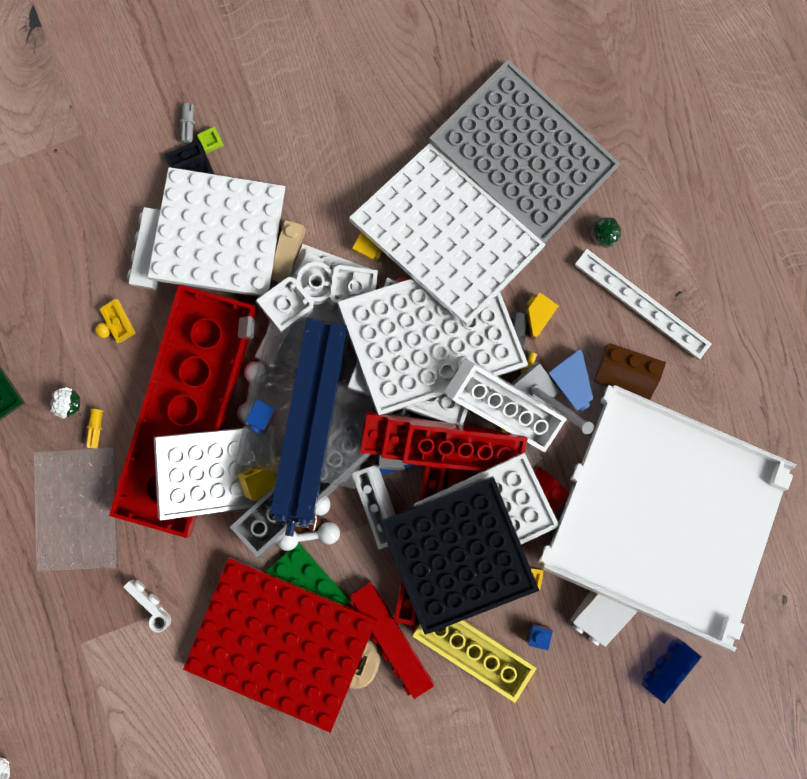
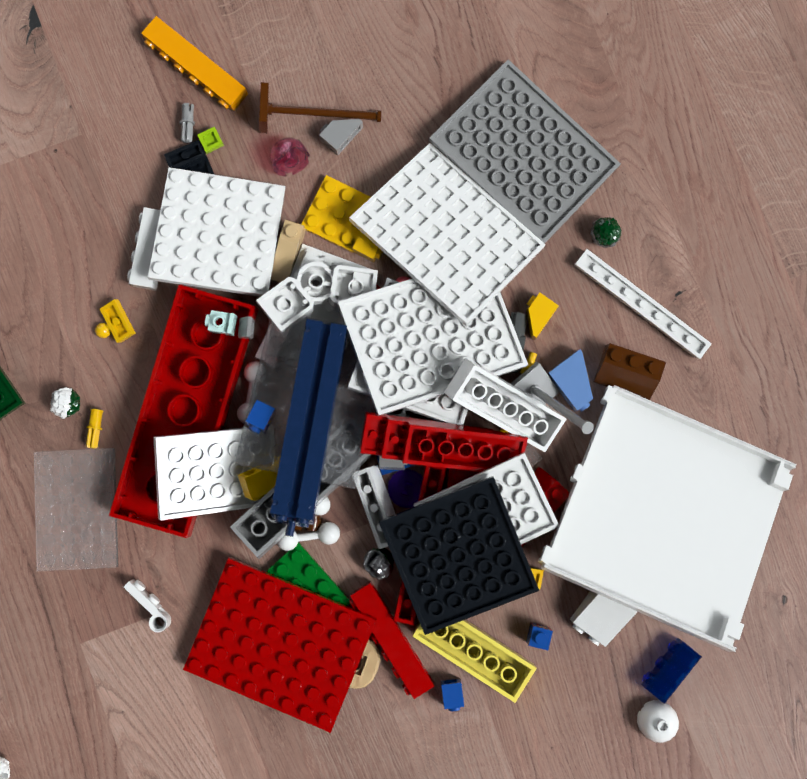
(194, 63): none -> light orange brick
(228, 325): none -> light aqua brick
(267, 109): none -> reddish brown tile
(289, 156): none -> clear pink cylinder
(331, 212): none -> yellow plate
(340, 133): none -> light grey slope
(378, 563): none -> flat silver piece
(405, 488): none -> dark purple piece
(452, 694): none -> blue brick
(658, 721): none -> white cylinder

